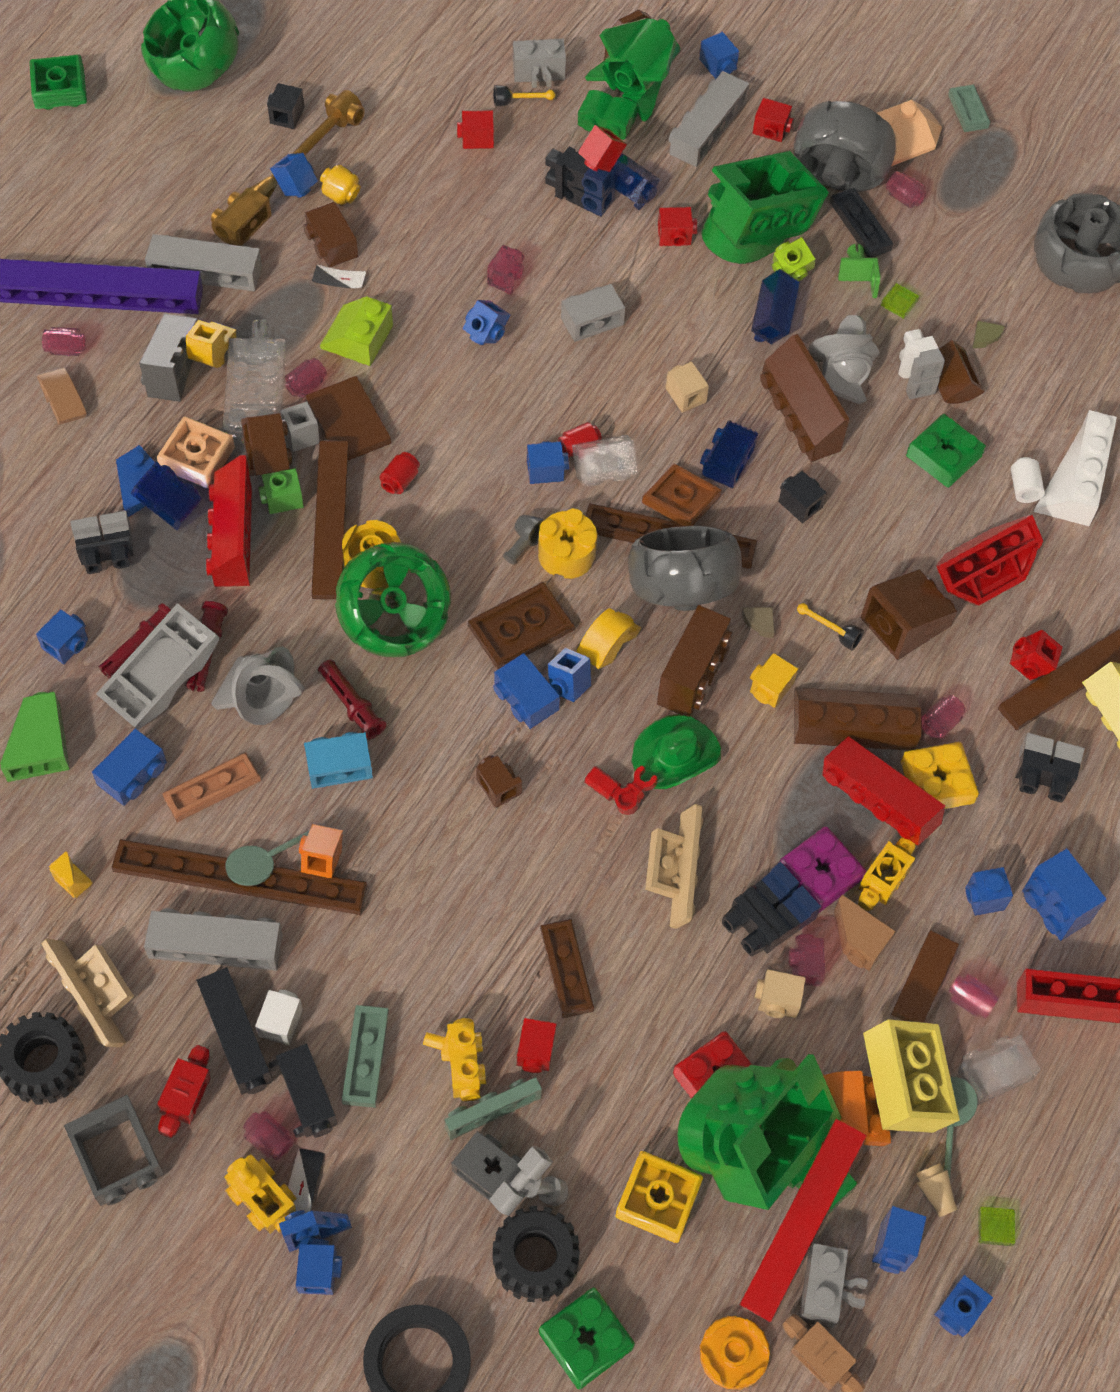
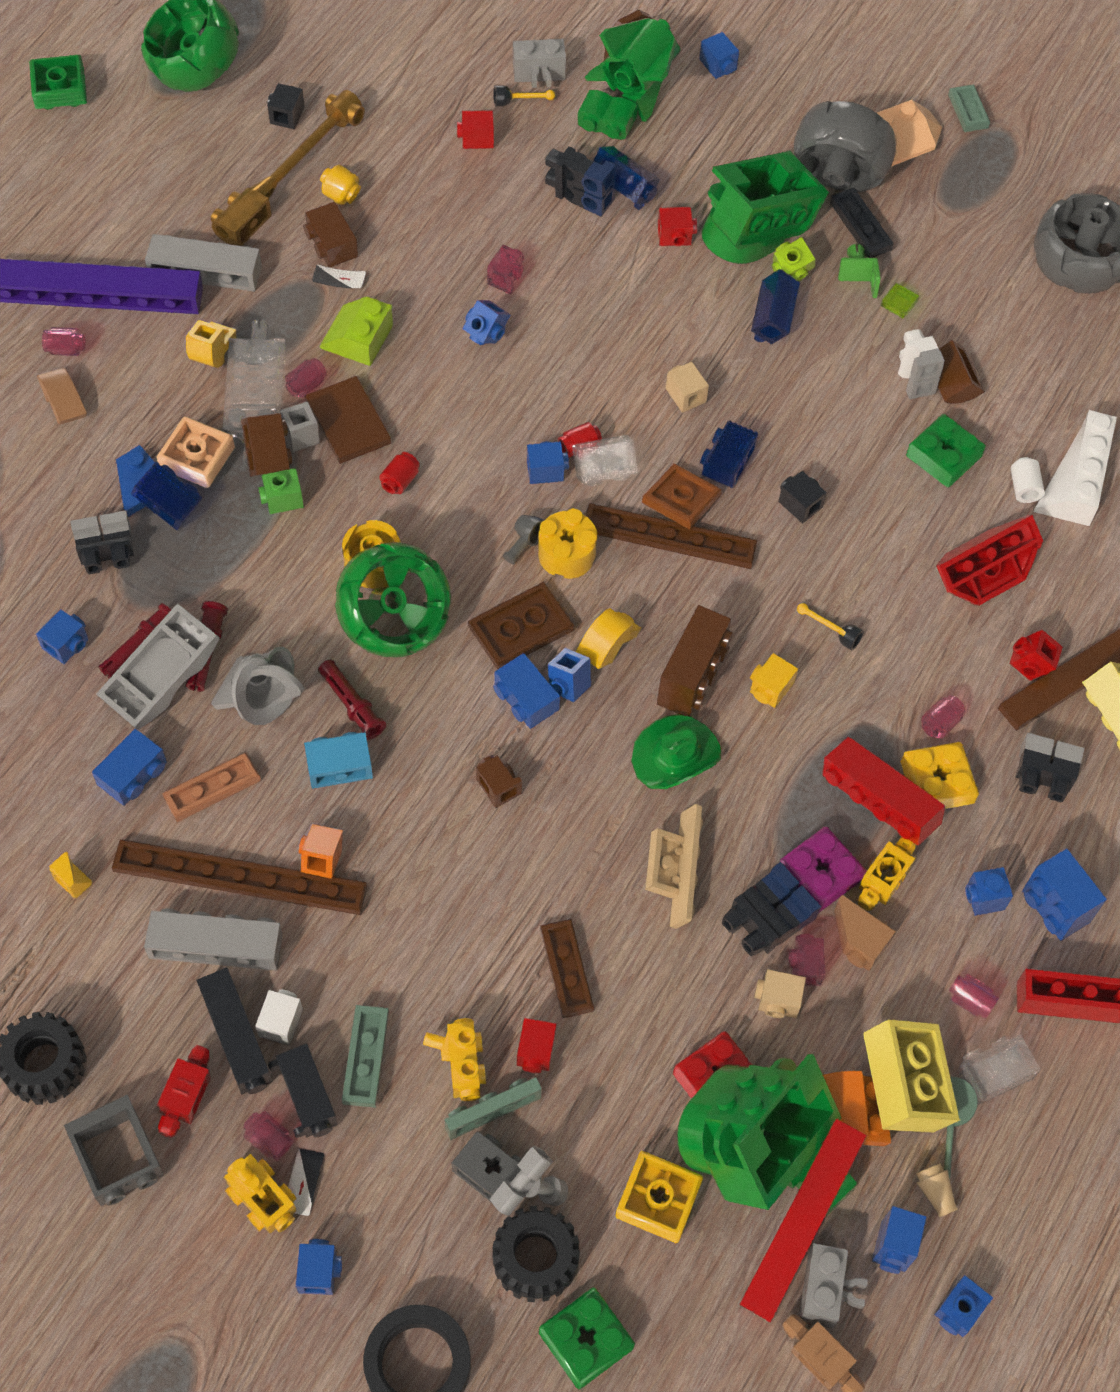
(36, 739): bright green slope -> none
(94, 985): tan bracket -> none
(165, 361): dark grey wedge -> none
(230, 525): red slope -> none
(254, 864): sand green piece -> none
(294, 175): blue brick -> none
(302, 1226): blue wing -> none
(329, 518): reddish brown tile -> none
(592, 312): light grey brick -> none
(601, 149): brick -> none
(626, 798): red bar -> none
(685, 566): dark grey wheel -> none
(708, 118): light grey brick -> none
(734, 1352): light orange tile -> none
(760, 620): dark tan tile -> none
(773, 120): red brick -> none
(805, 399): reddish brown slope -> none
(846, 358): light grey helmet -> none
(867, 717): reddish brown slope -> none
(906, 189): clear pink brick -> none
(907, 612): reddish brown slope -> none
(925, 978): reddish brown tile -> none
(986, 334): olive tile -> none
(996, 1226): clear neon green tile -> none

